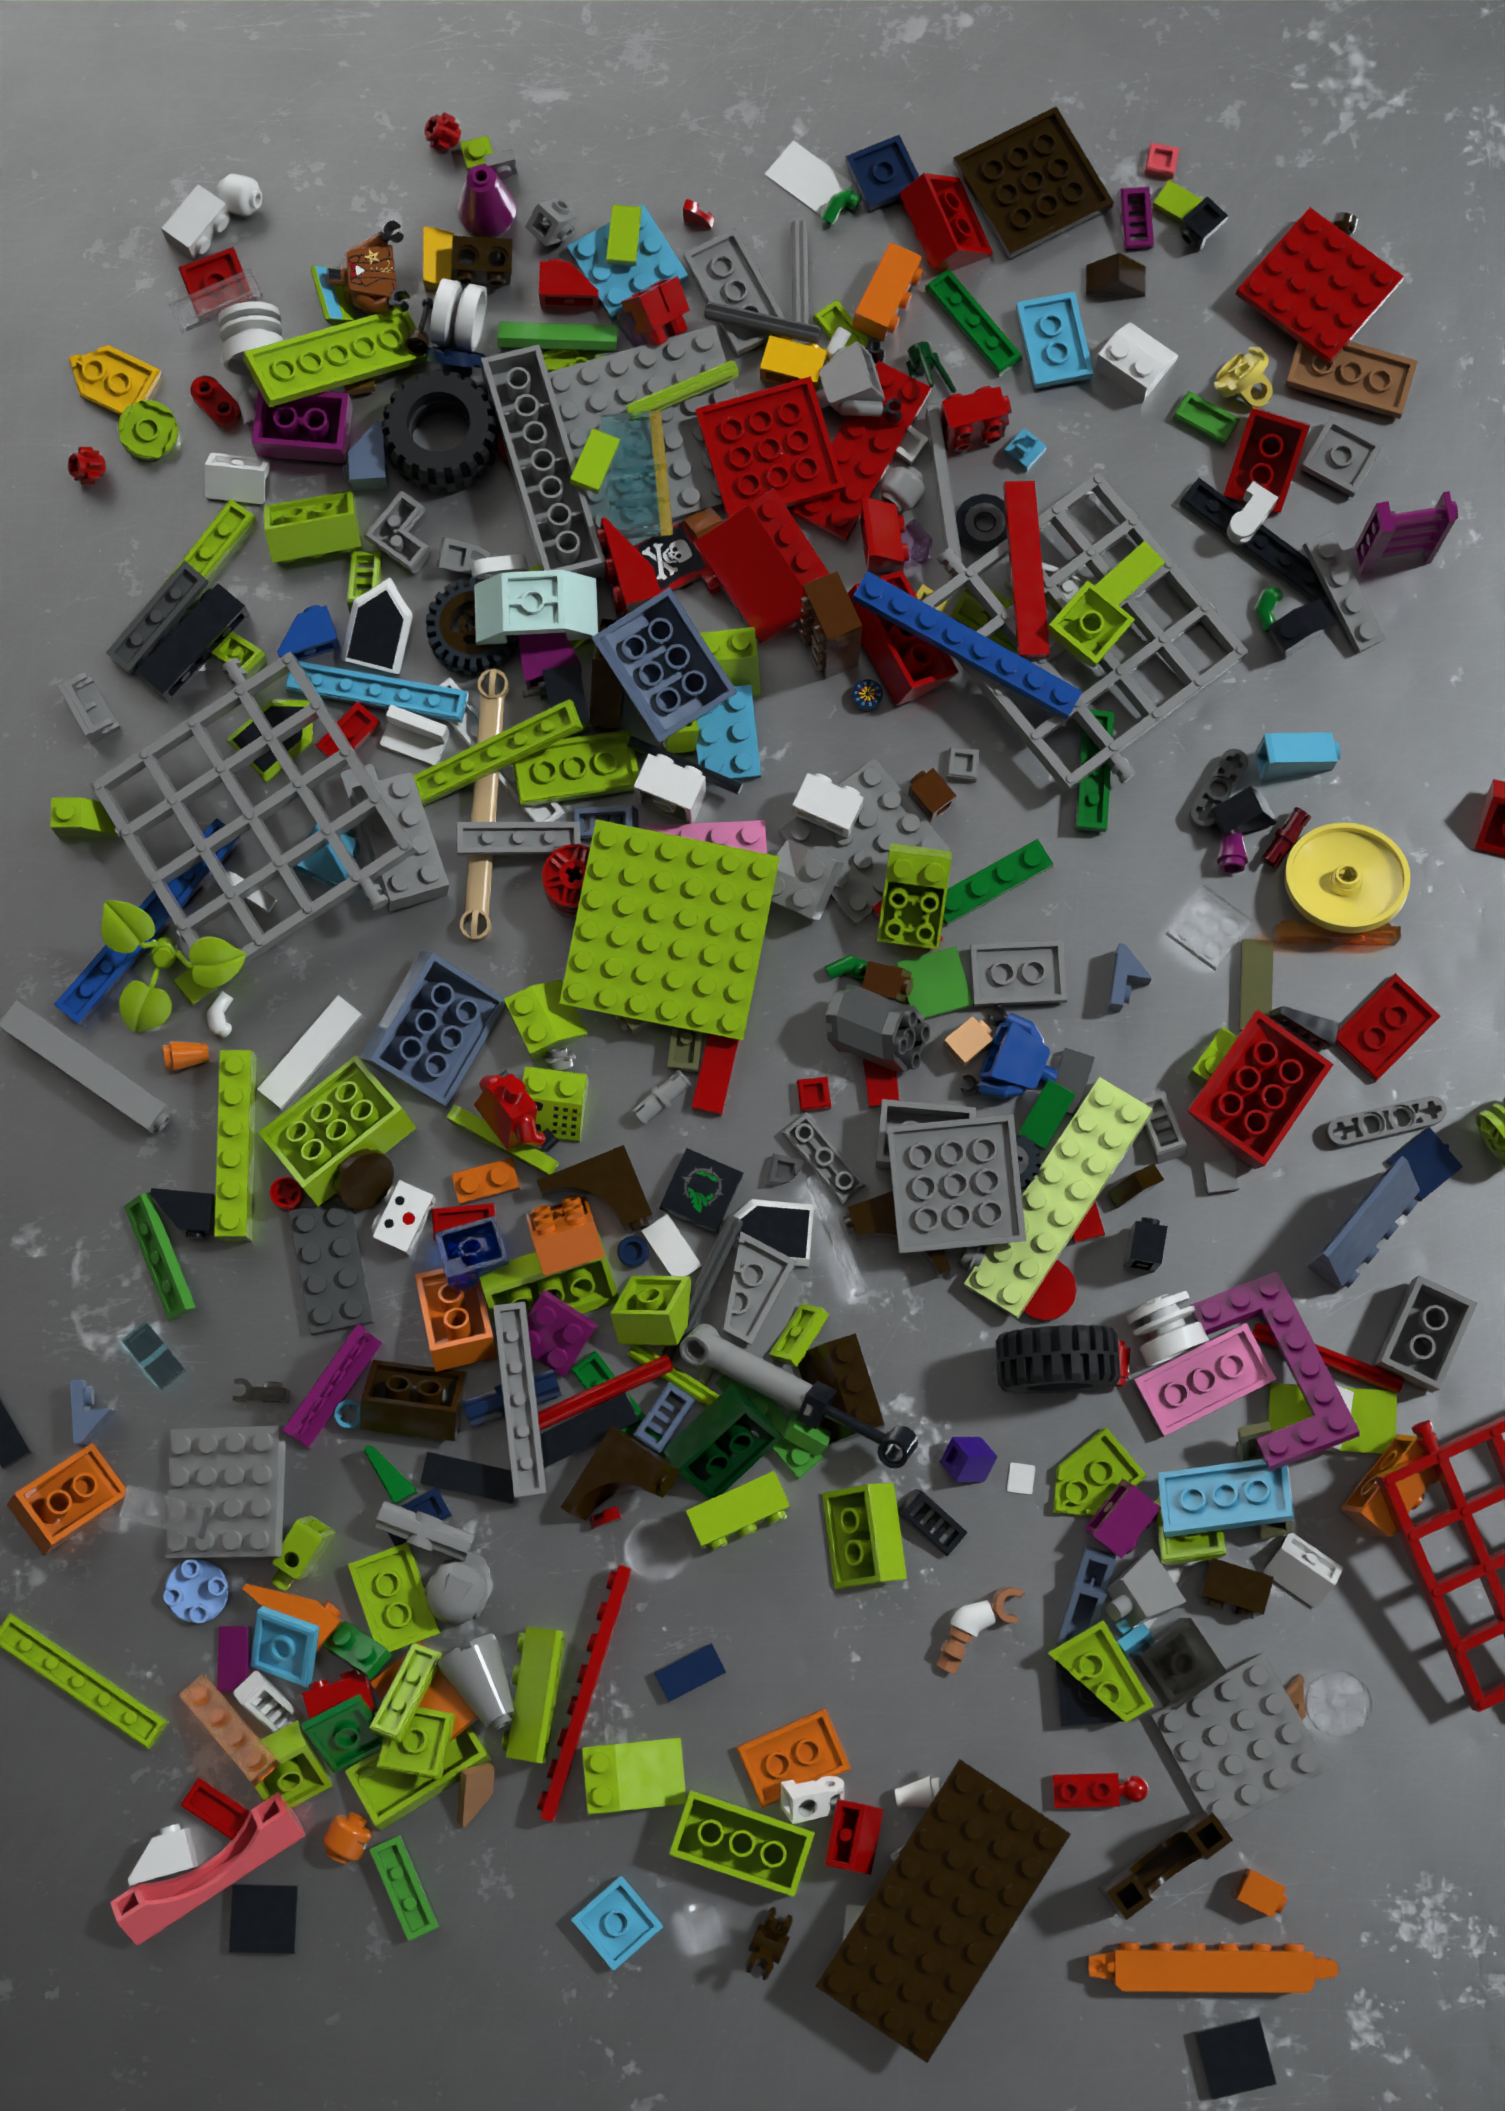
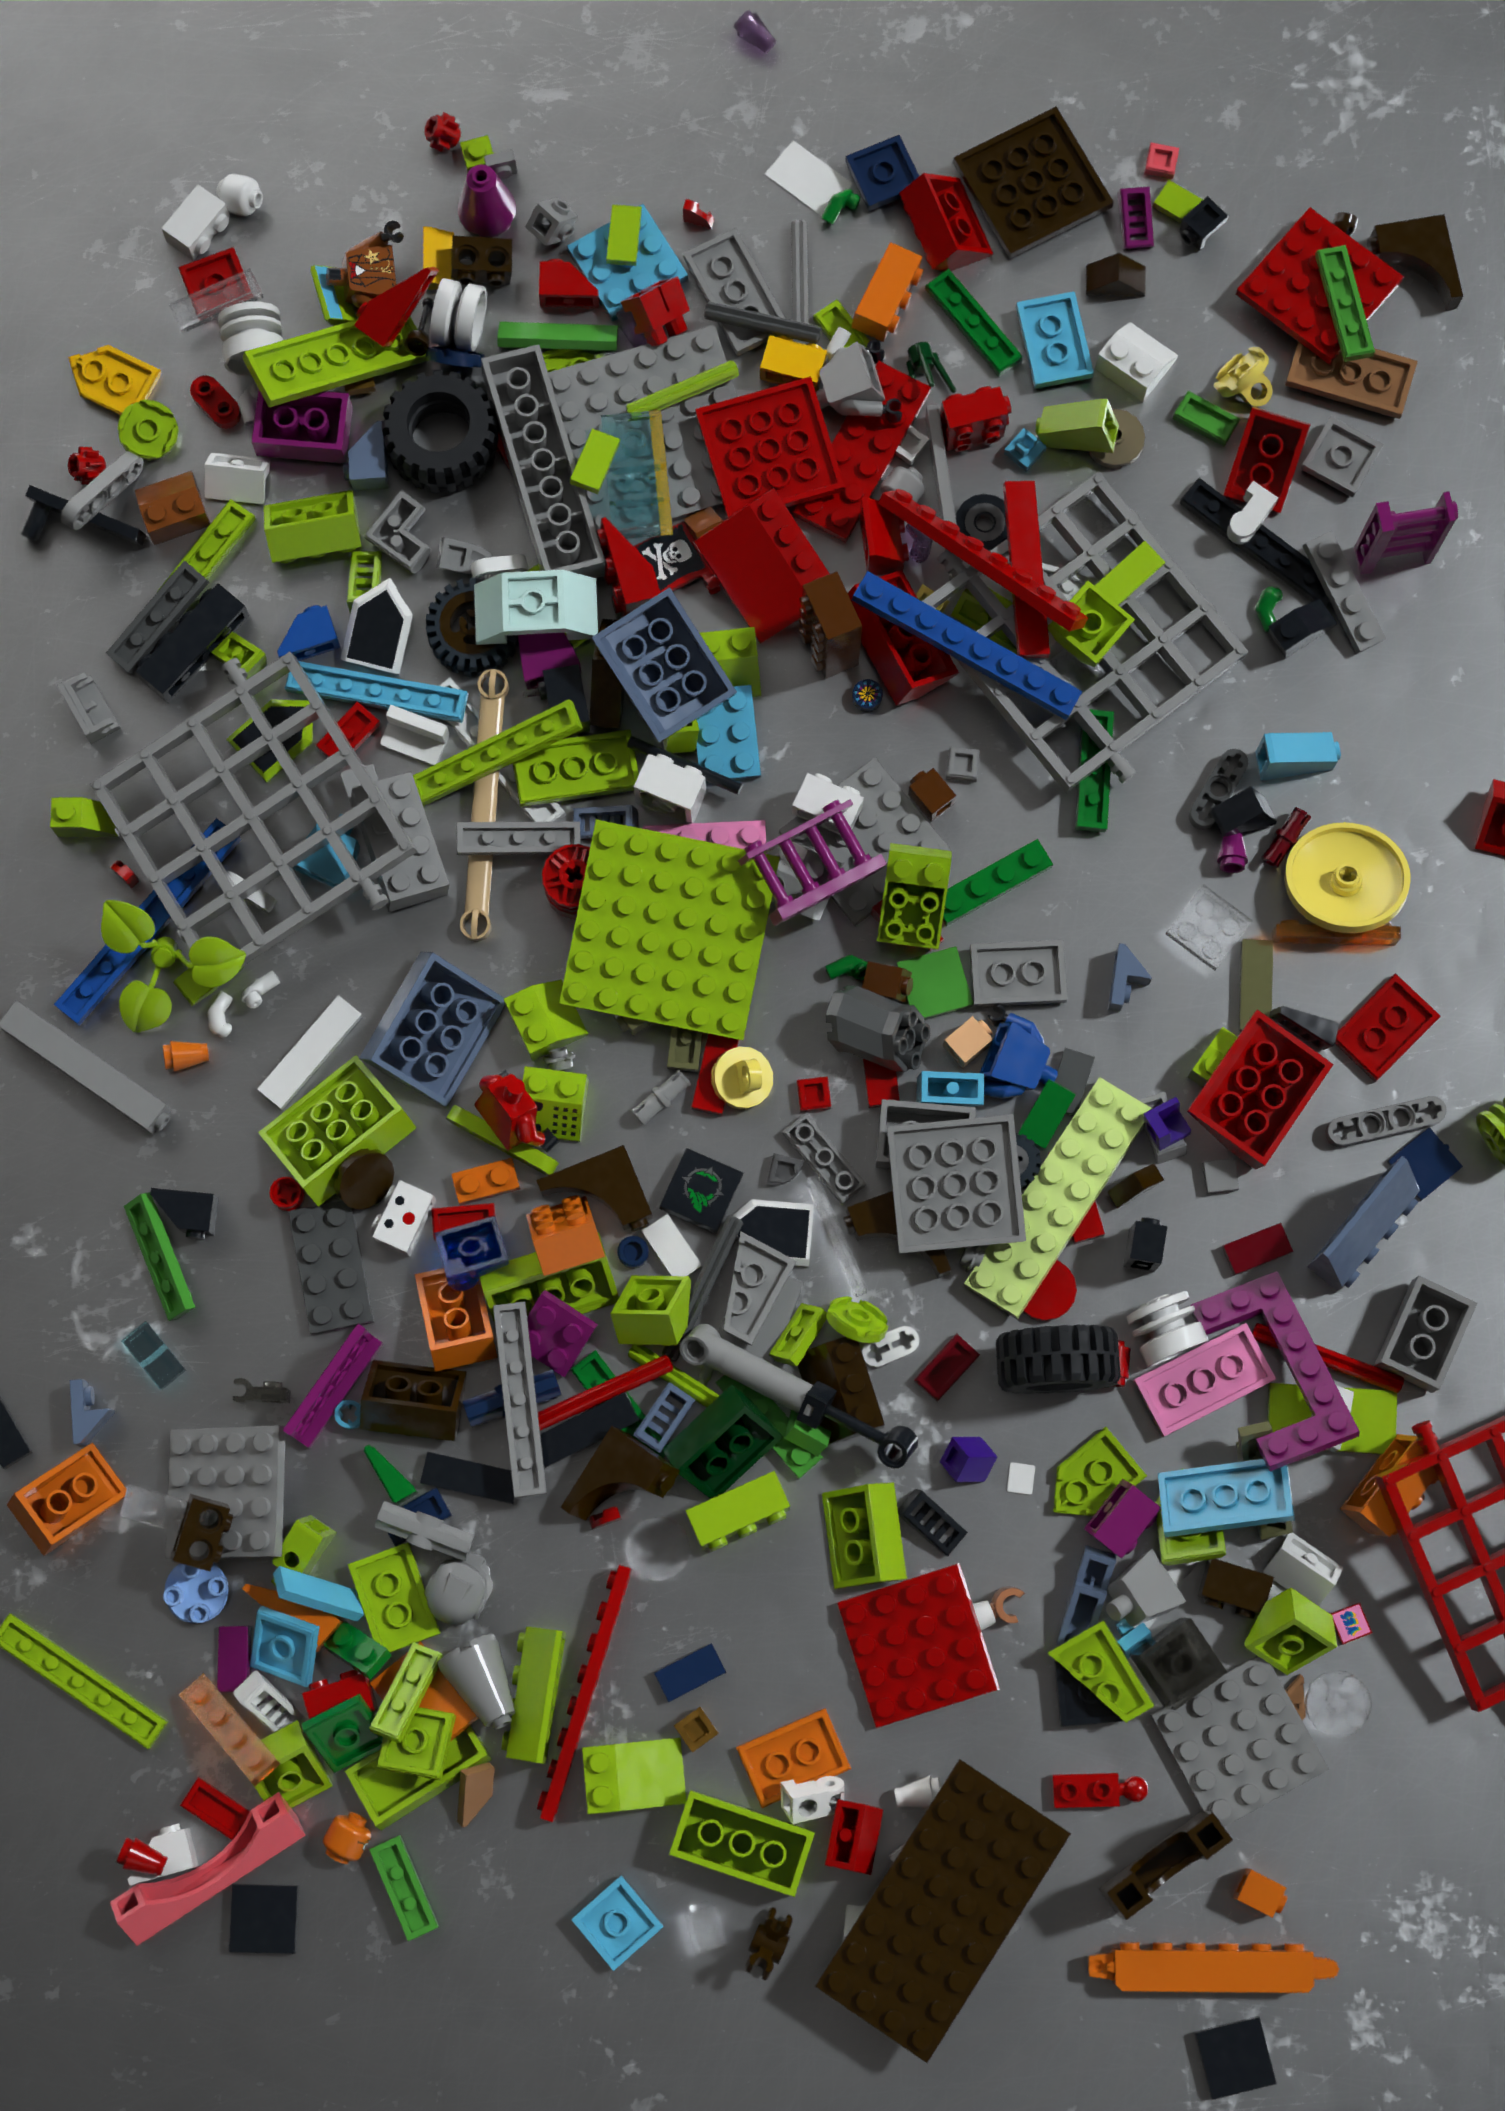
(45, 502): none -> black piece
(102, 490): none -> light grey beam
(124, 873): none -> red tile
(141, 1857): none -> red cone
(172, 508): none -> dark orange slope
(193, 1531): none -> dark brown brick
(235, 1146): lime brick -> none
(252, 994): none -> white arm
(318, 1593): none -> medium azure tile
(388, 312): none -> red slope
(696, 1729): none -> pearl gold plate
(742, 1077): none -> light yellow tile
(754, 31): none -> clear purple cone
(812, 891): none -> magenta fence
(857, 1321): none -> lime tile
(893, 1354): none -> white beam
(918, 1645): none -> red plate
(947, 1367): none -> dark red tile
(950, 1088): none -> medium azure slope
(990, 564): none -> red plate
(1079, 426): none -> lime slope
(1127, 447): none -> dark tan plate
(1166, 1124): none -> dark purple panel
(1257, 1249): none -> dark red tile
(1291, 1632): none -> lime slope
(1345, 303): none -> bright green tile
(1350, 1623): none -> tile
(1423, 248): none -> dark brown arch

